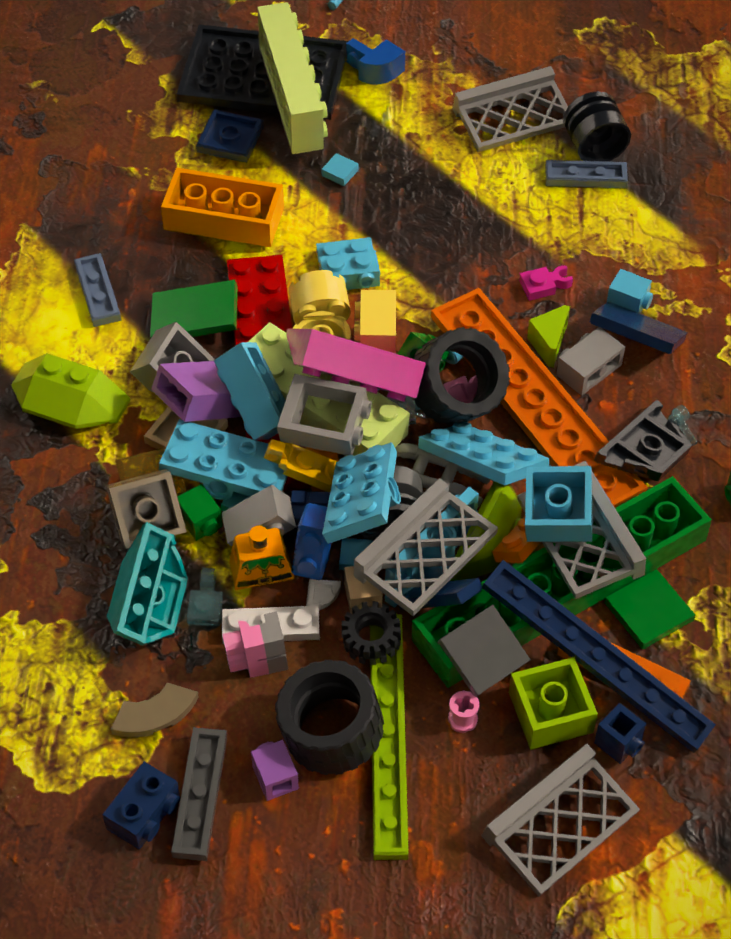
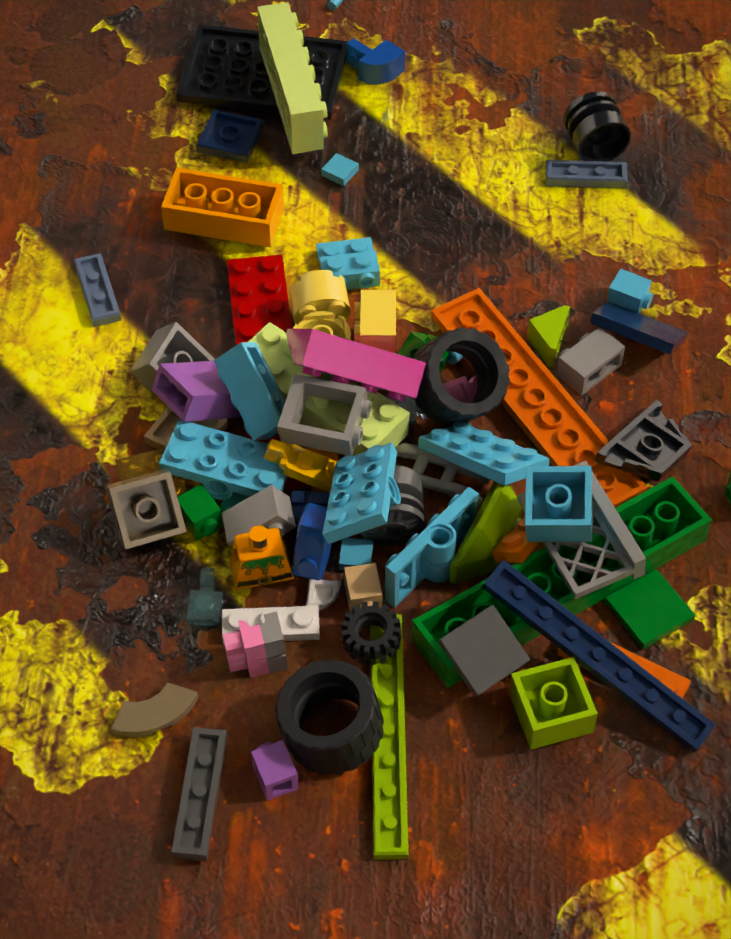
(68, 393): lime wedge -> none
(142, 805): dark blue brick -> none
(148, 588): teal wedge -> none
(197, 308): green tile -> none
(400, 535): light grey fence -> none
(450, 594): dark blue tile -> none
(462, 702): bright pink bush -> none
(505, 93): light grey fence -> none
(535, 803): light grey fence -> none
(542, 283): dark pink plate -> none
(620, 734): dark blue brick -> none
(680, 415): clear light blue hand -> none

